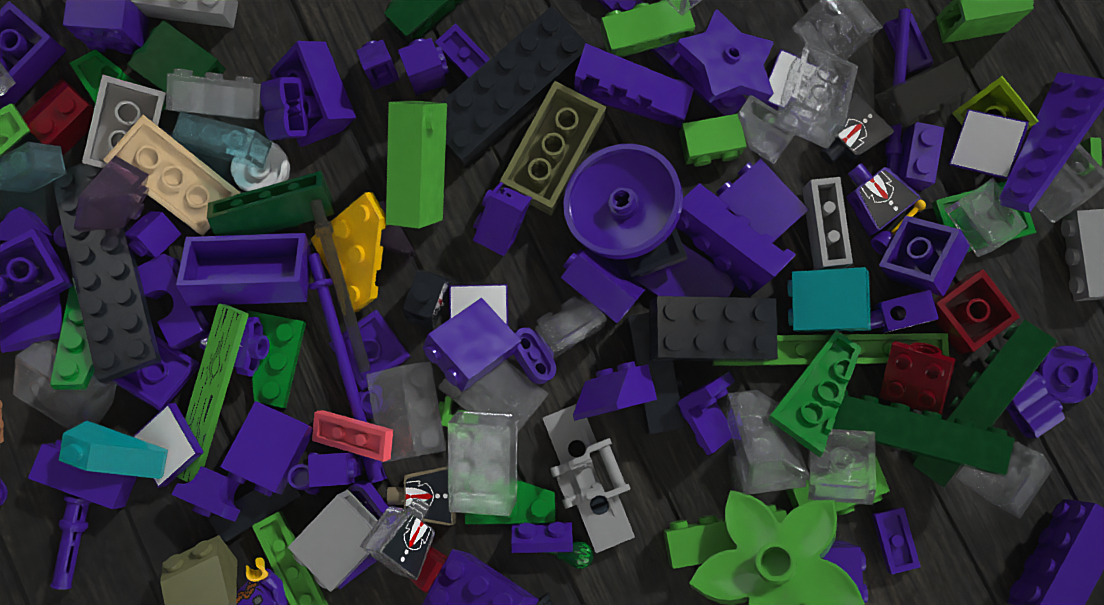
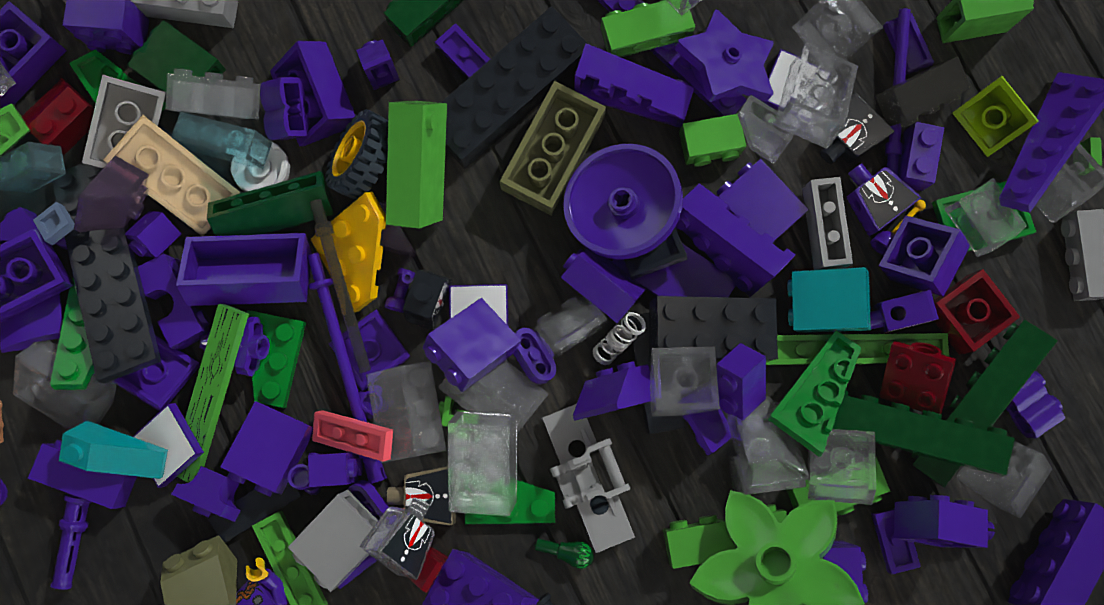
(54, 223): none -> sand blue plate
(359, 155): none -> black wheel
(397, 301): none -> dark purple piece
(424, 65): dark purple brick -> none
(501, 219): dark purple hinge -> none
(542, 537): dark purple plate -> none
(614, 344): none -> white piece
(683, 381): none -> clear slope
(741, 381): none -> dark purple brick
(942, 522): none -> dark purple brick
(989, 144): white tile -> none
(1068, 374): dark purple tile -> none

